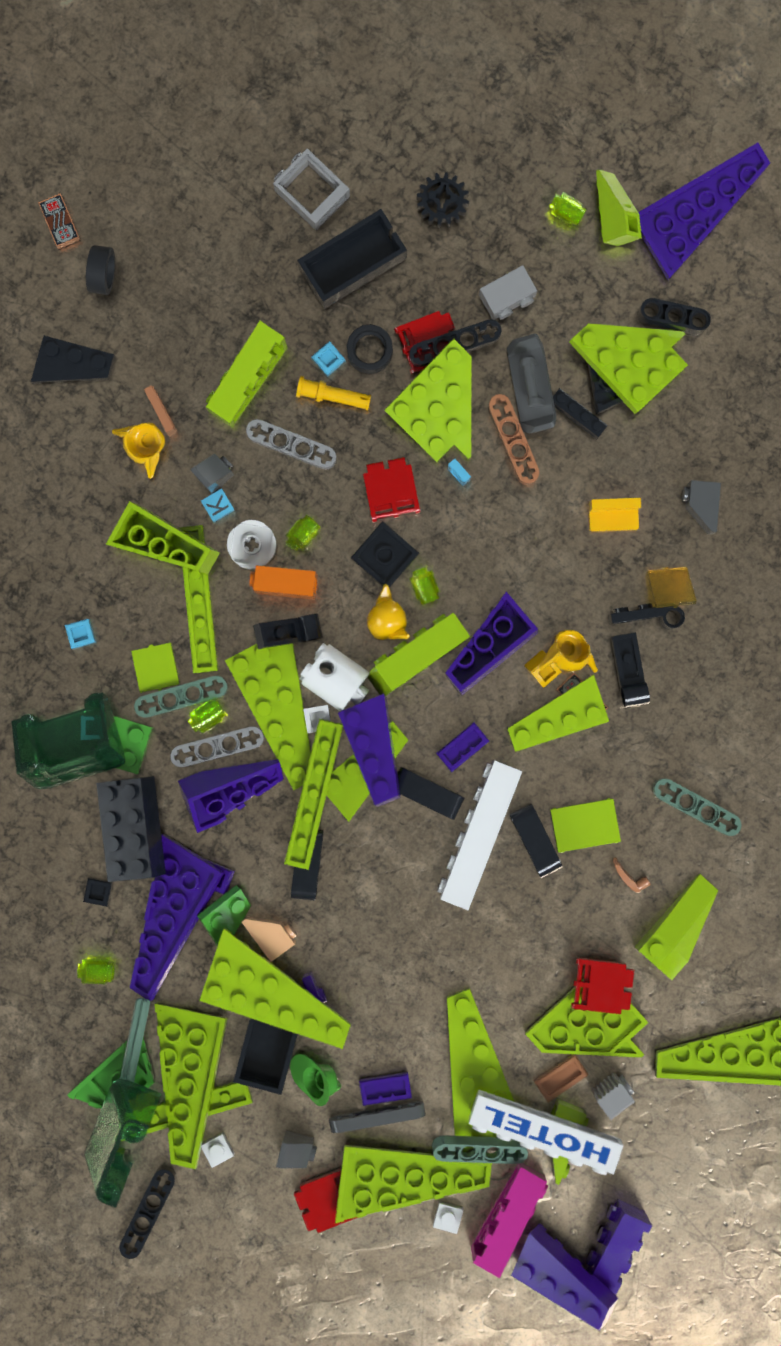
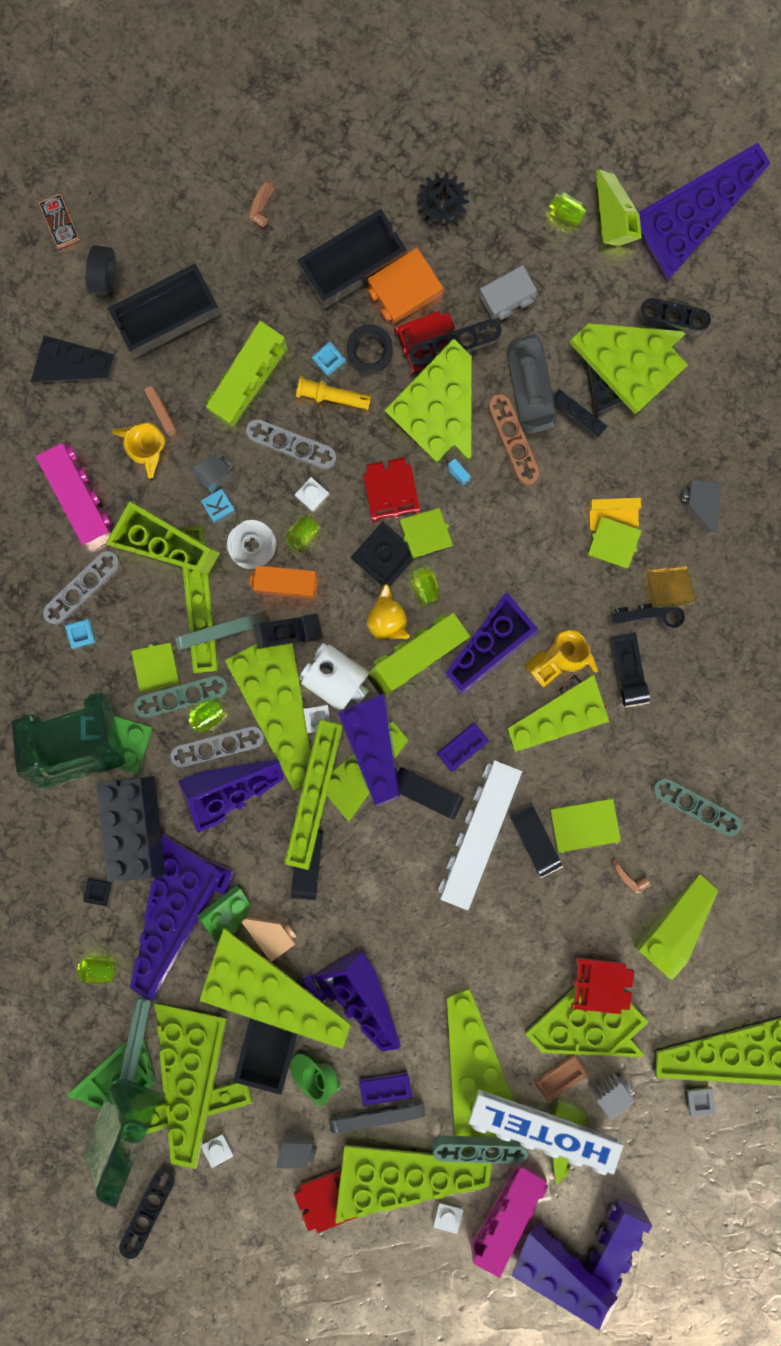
(73, 492): none -> dark pink wedge
(79, 585): none -> light grey beam
(164, 310): none -> black piece
(221, 630): none -> sand green beam
(259, 203): none -> nougat piece
(312, 494): none -> white plate
(329, 205): light grey window -> none
(358, 991): none -> dark purple wedge
(404, 287): none -> orange brick
(426, 533): none -> lime piece
(614, 542): none -> lime piece
(701, 1101): none -> light grey plate

